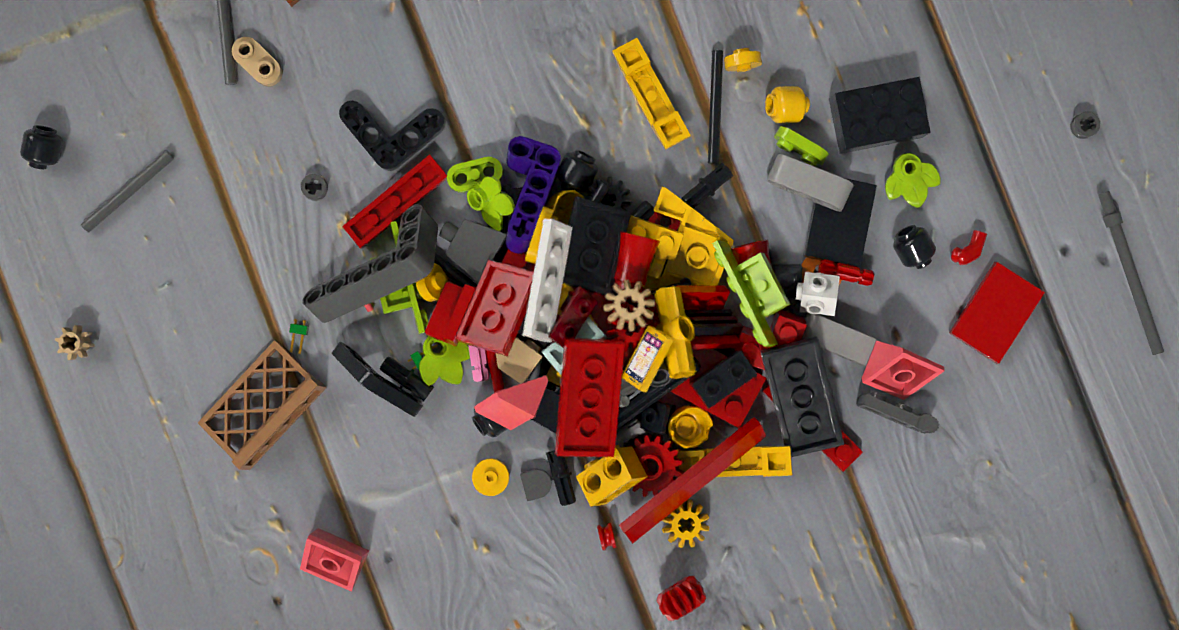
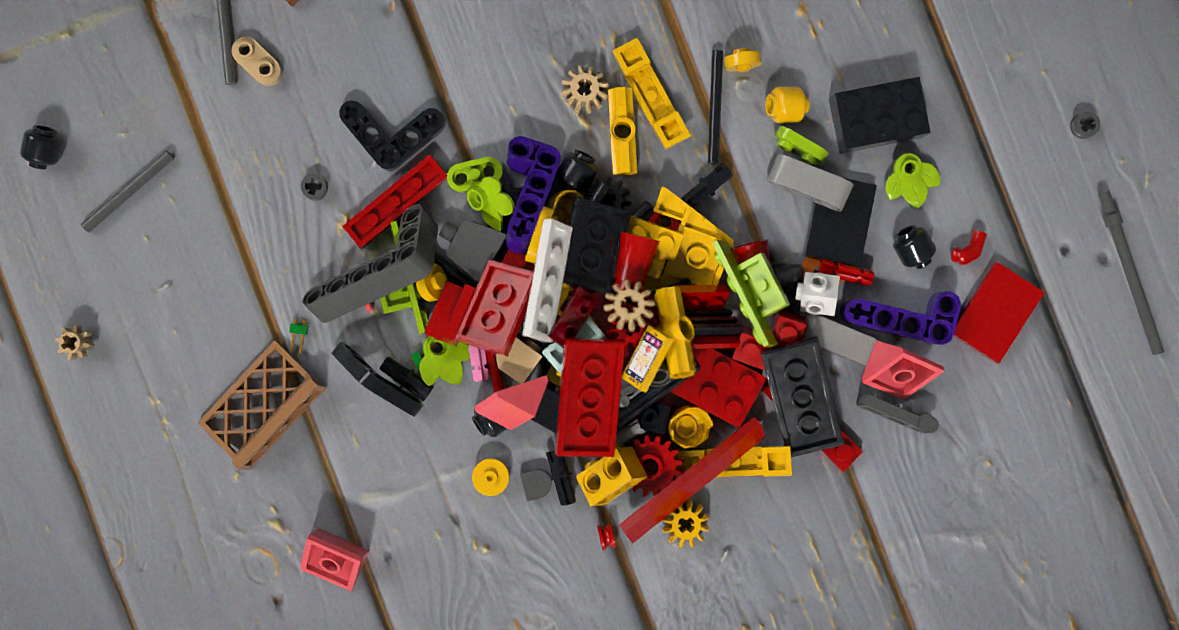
(574, 89): none -> tan gear
(622, 113): none -> yellow piece
(681, 598): red gear -> none
(723, 378): black brick -> none
(898, 316): none -> dark purple beam

